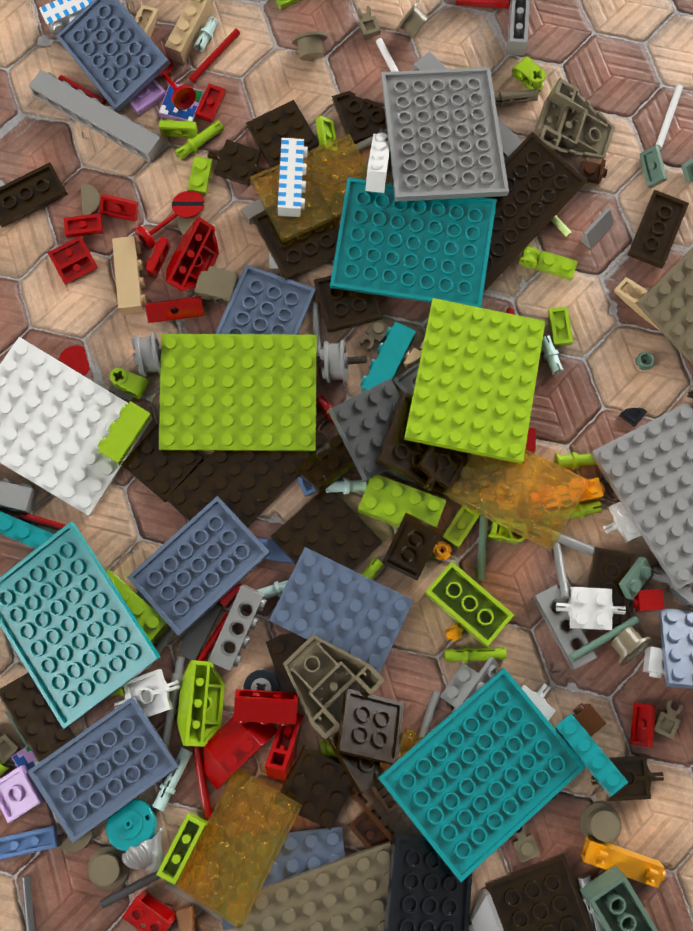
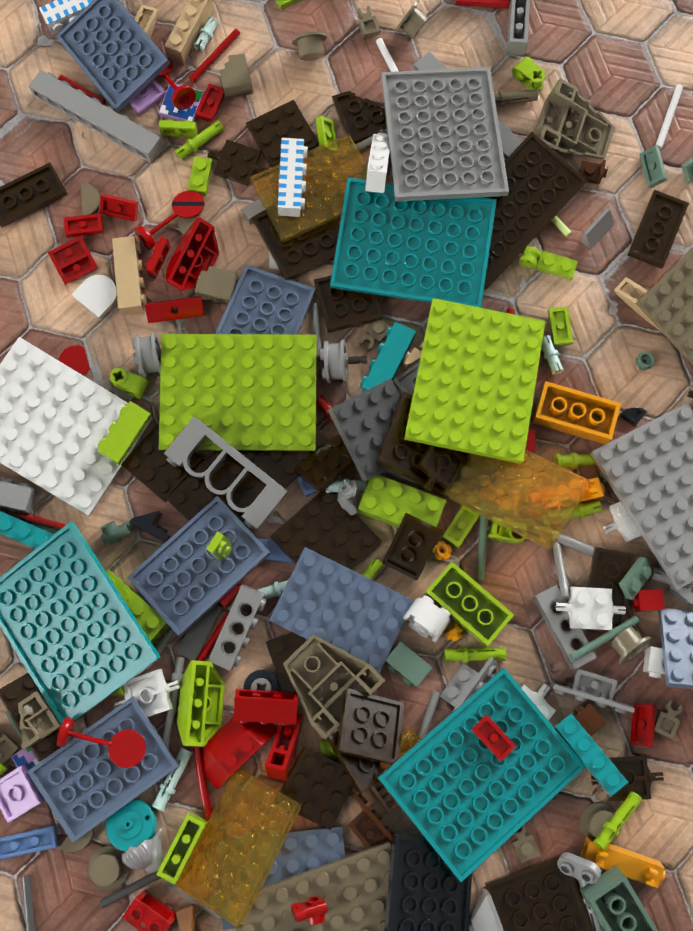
(36, 720): none -> dark tan slope
(97, 294): none -> white tile
(113, 533): none -> sand green plate
(124, 748): none -> red piece
(148, 522): none -> black slope
(188, 442): none -> light grey fence
(219, 546): none -> lime plate
(236, 76): none -> dark tan piece
(313, 910): none -> red plate
(347, 497): none -> light grey bracket
(408, 665): none -> sand green brick
(427, 618): none -> white brick
(493, 737): none -> red plate
(576, 413): none -> light orange brick
(579, 868): none -> light grey plate
(593, 687): none -> light grey bracket
(613, 826): none -> lime pin

